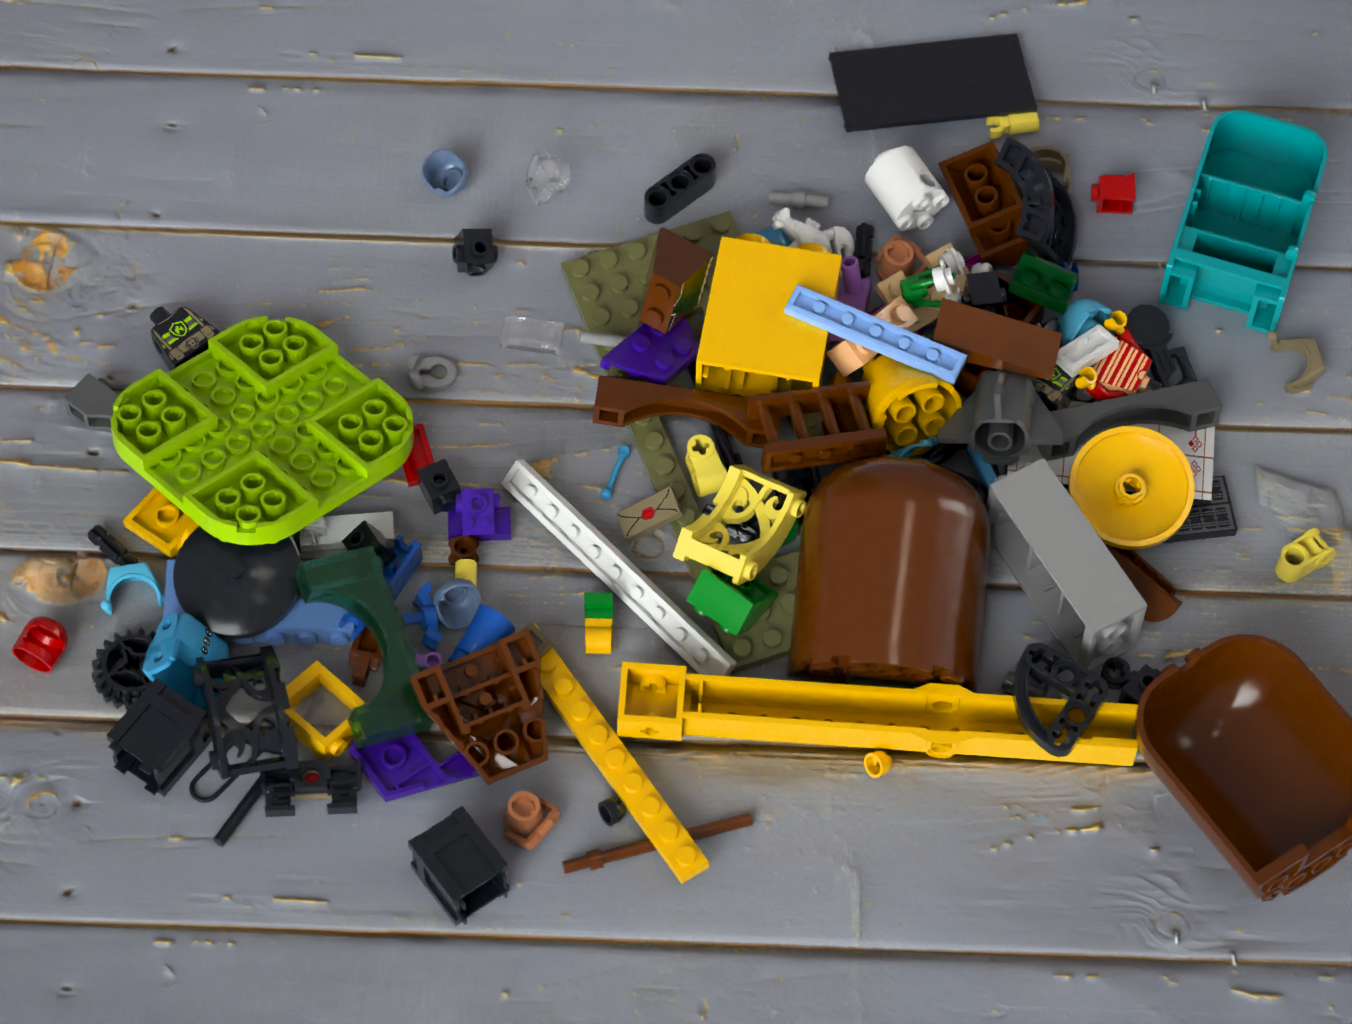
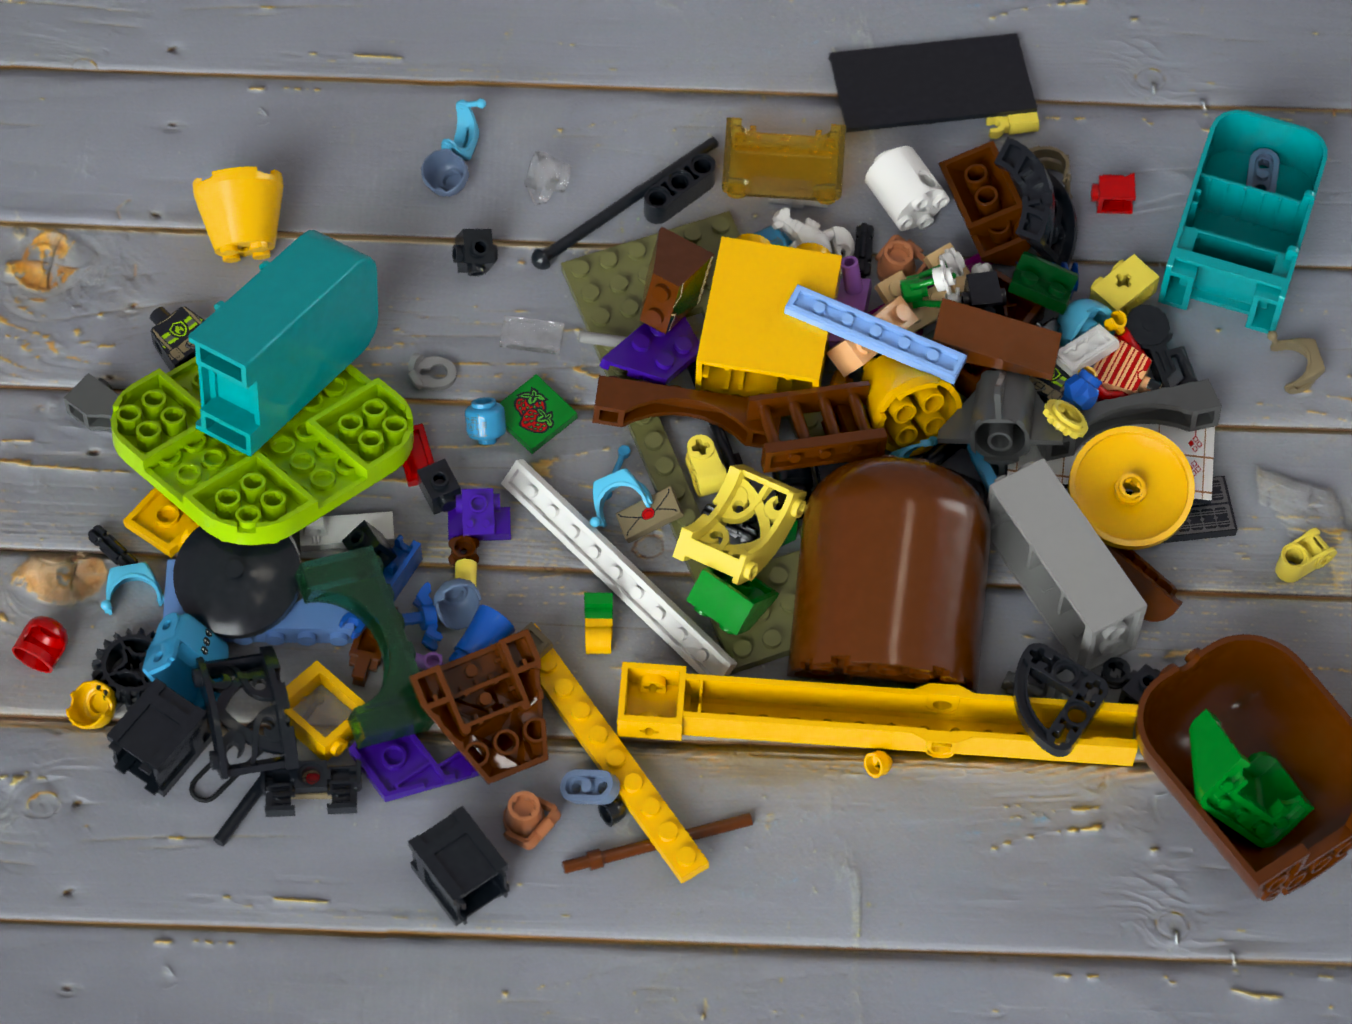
(89, 708): none -> yellow hair
(240, 211): none -> yellow cone
(283, 339): none -> teal piece
(465, 124): none -> medium azure helmet
(485, 420): none -> dark azure head
(536, 414): none -> green tile
(541, 259): none -> black bar
(597, 787): none -> sand blue plate
(605, 485): none -> medium azure helmet
(783, 164): none -> clear yellow windscreen
(1065, 418): none -> light yellow gear
(1082, 390): none -> blue rock
(1126, 286): none -> light yellow brick
(1243, 792): none -> green windscreen
(1260, 177): none -> sand blue plate

